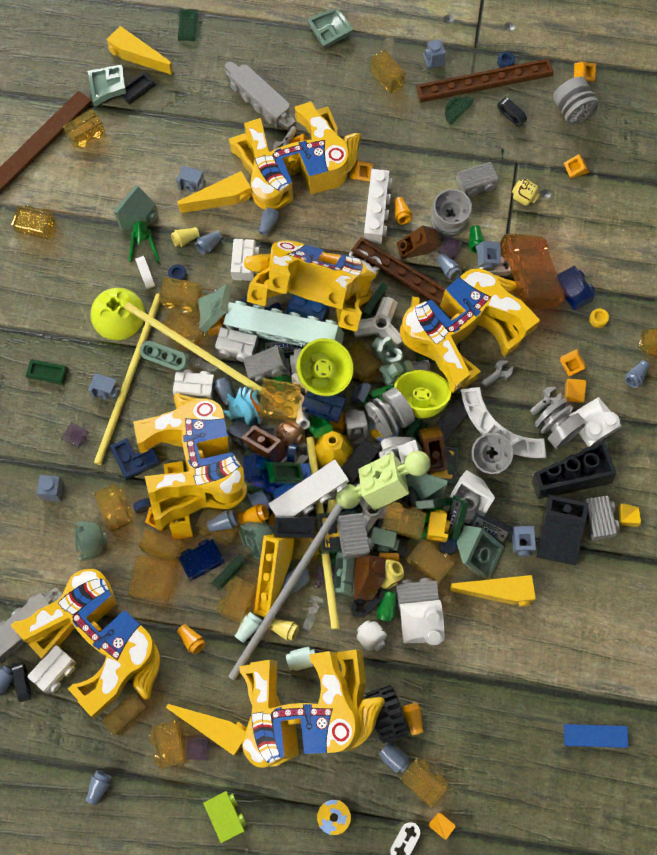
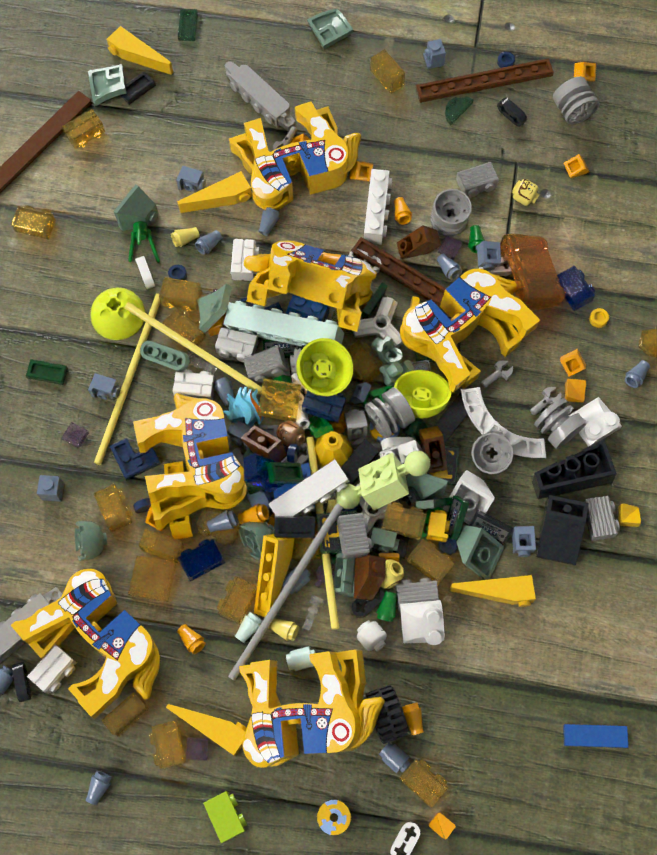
(229, 572): clear green tile -> none

